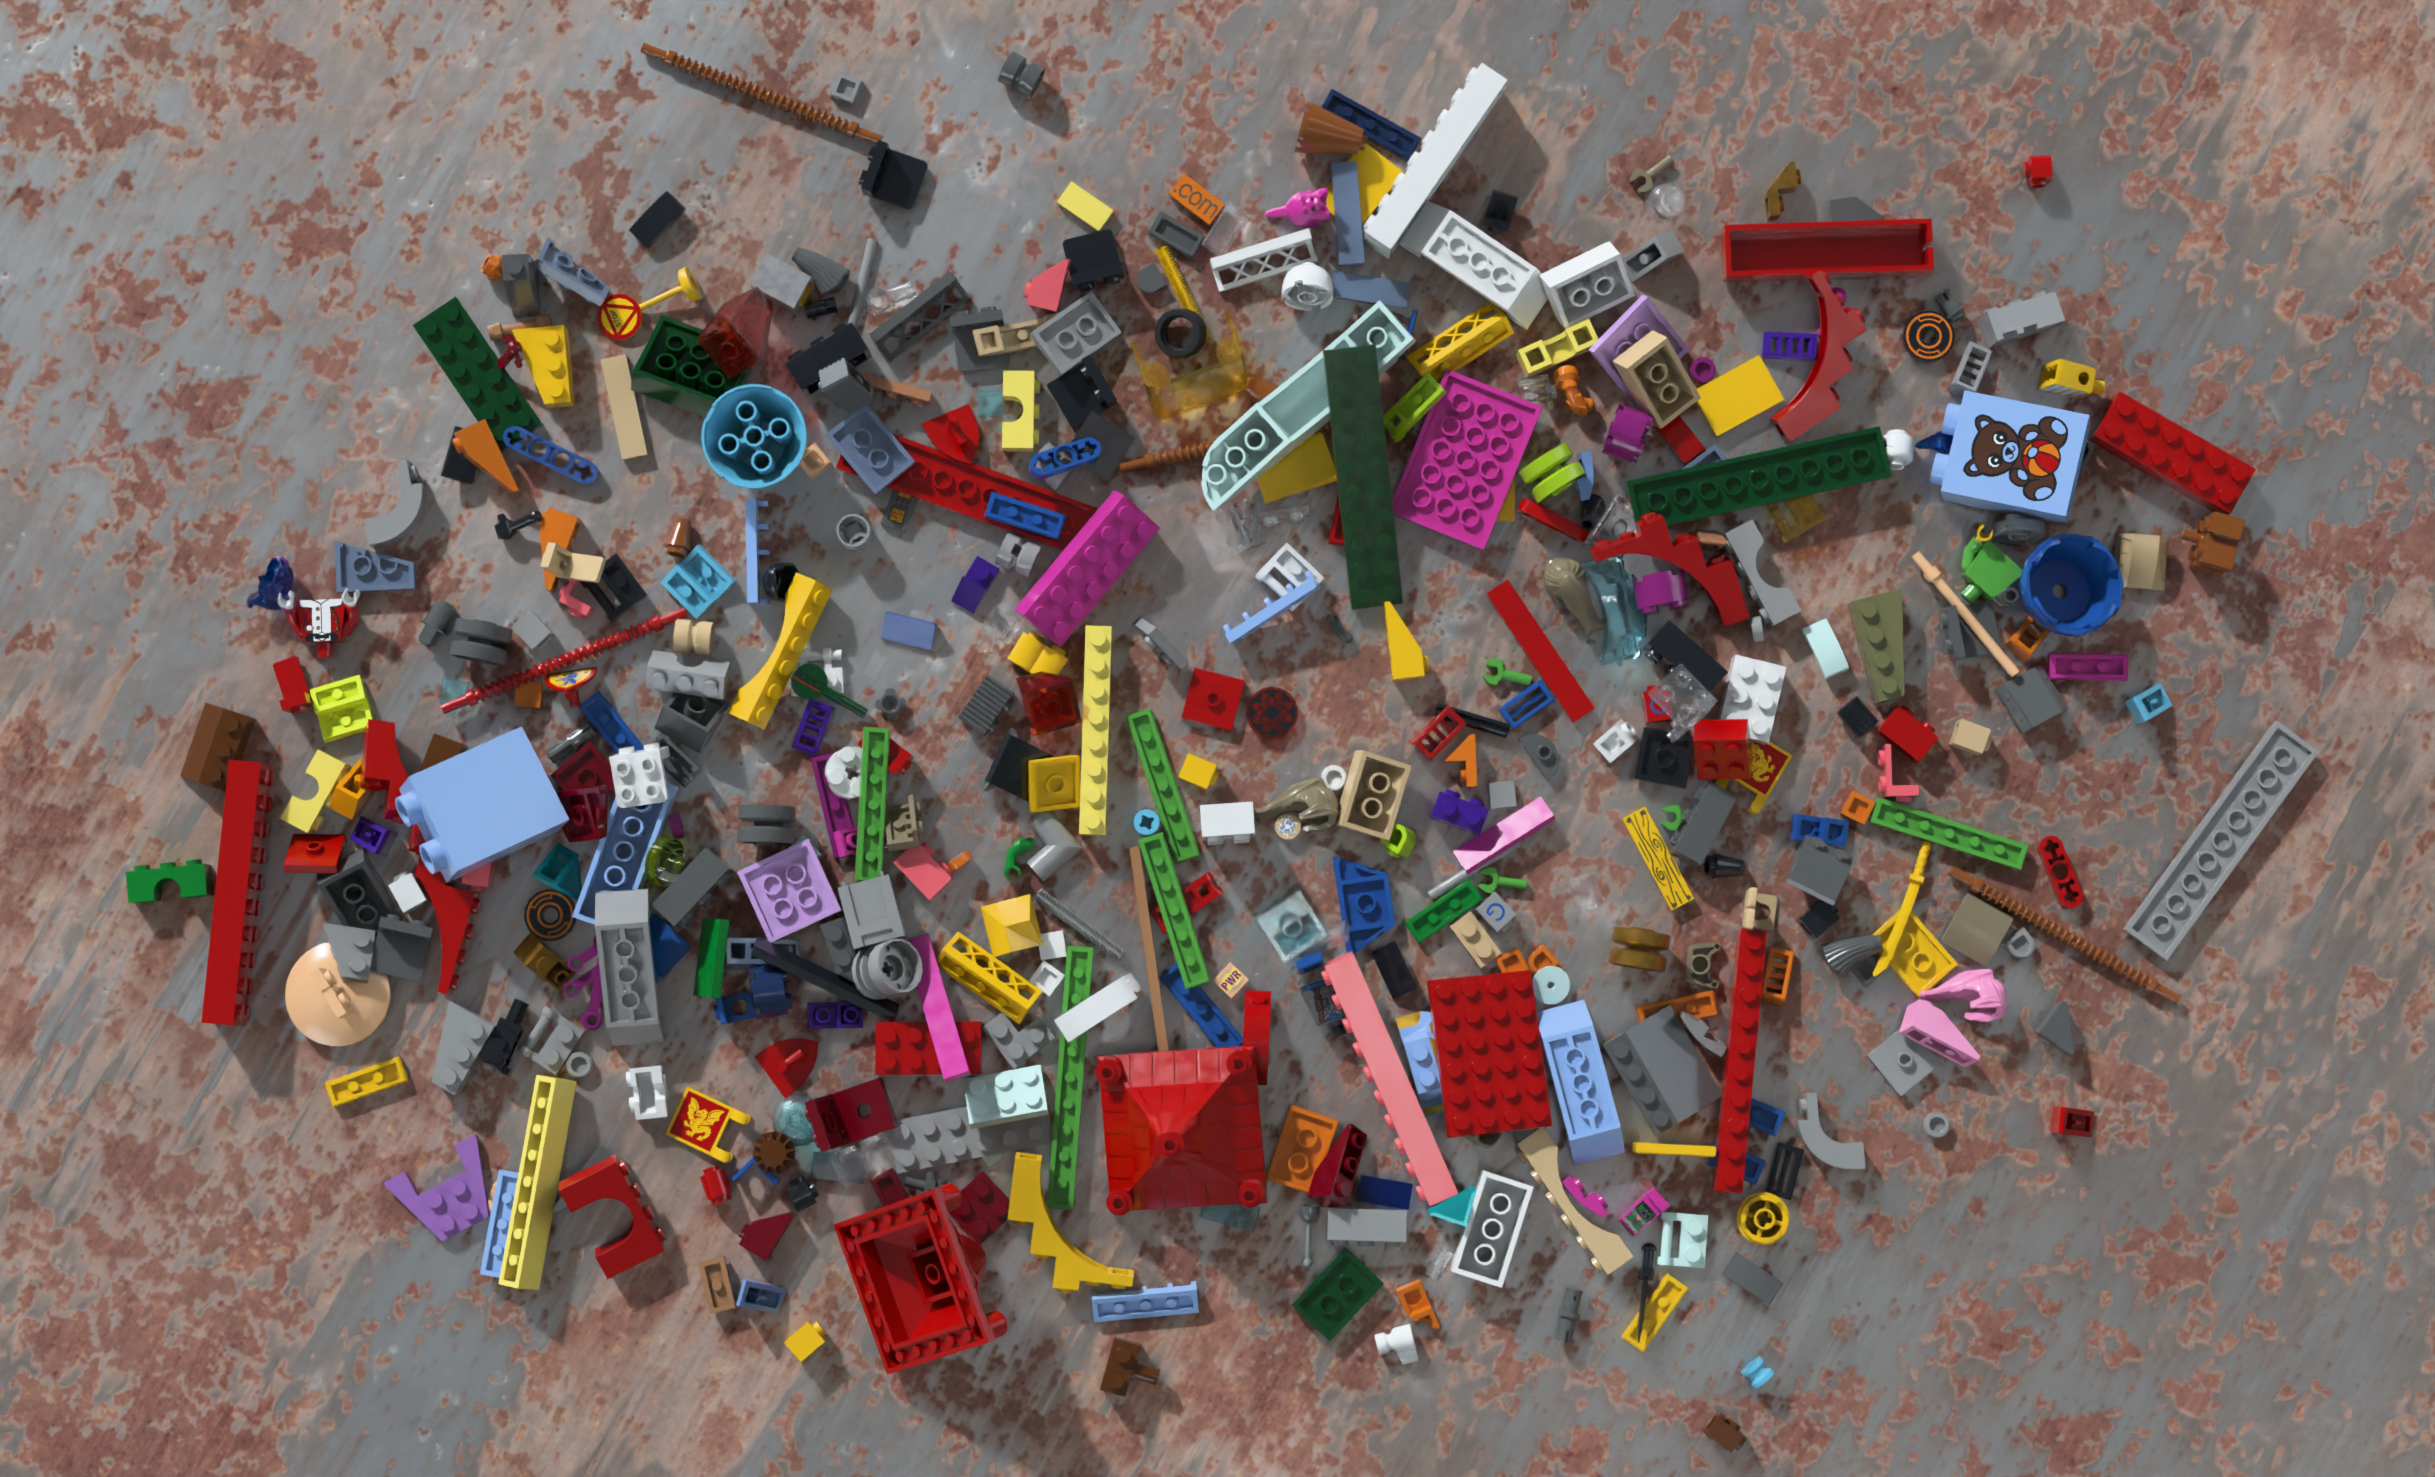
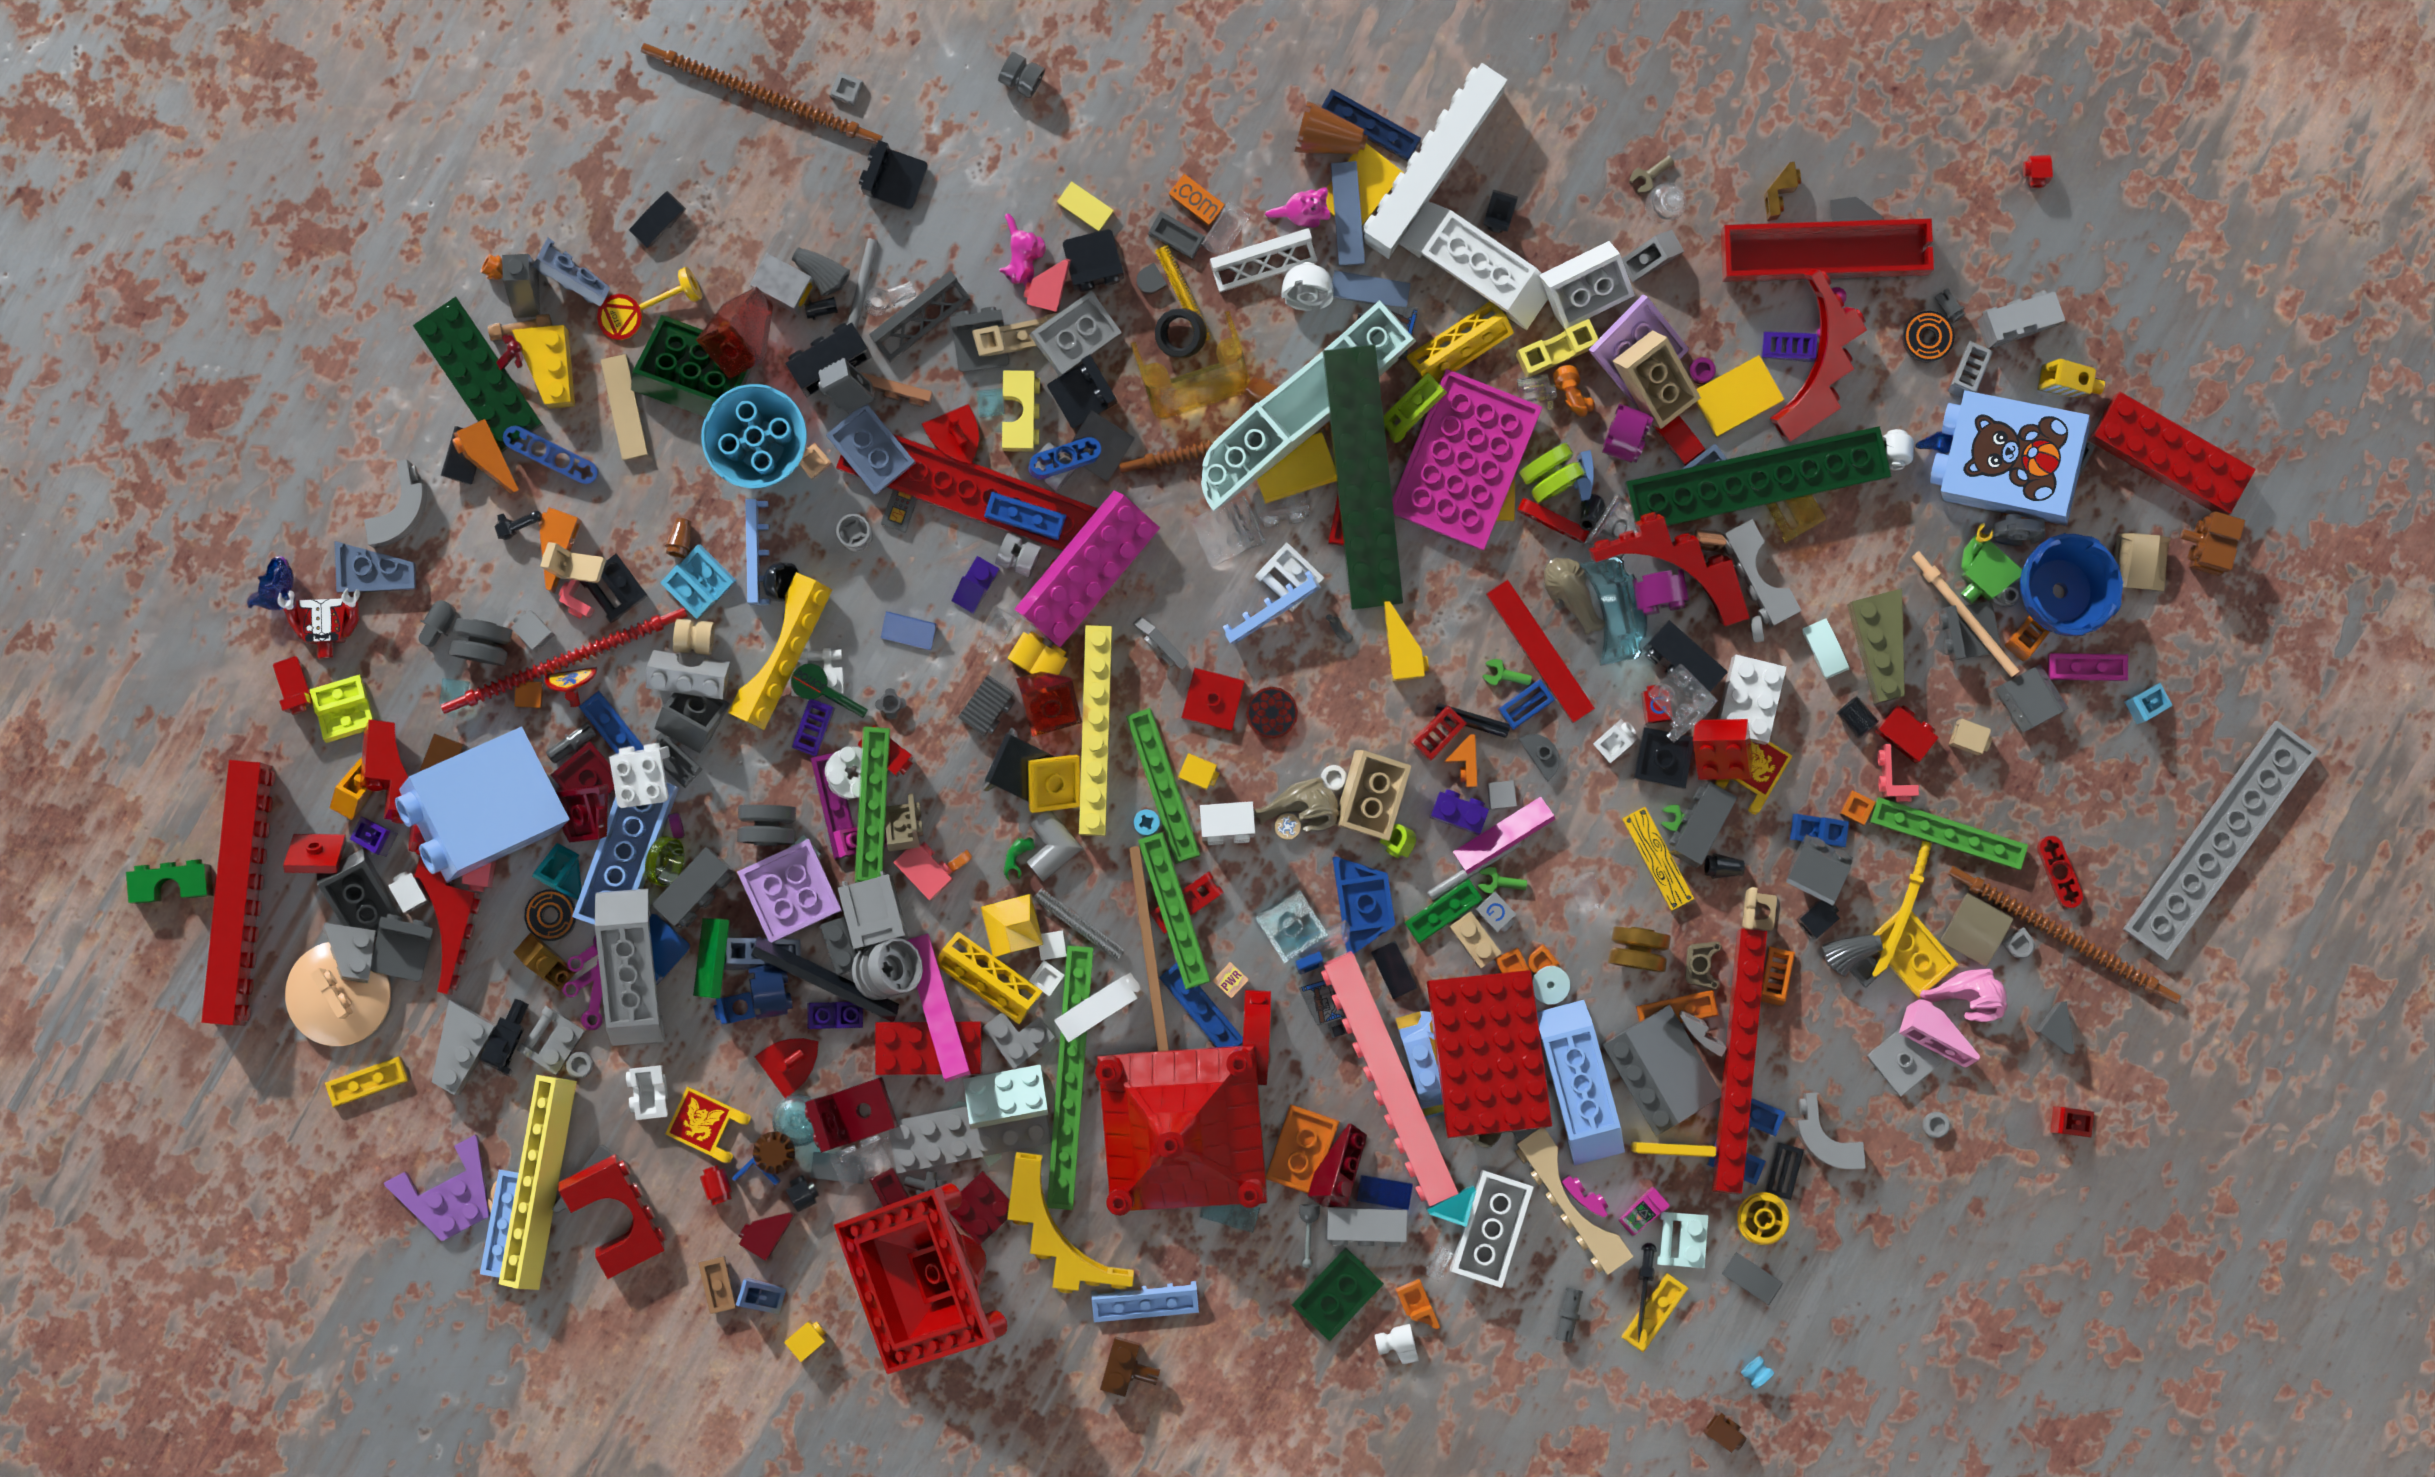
(217, 739): reddish brown slope -> none
(309, 814): light yellow arch -> none
(1024, 250): none -> dark pink animal

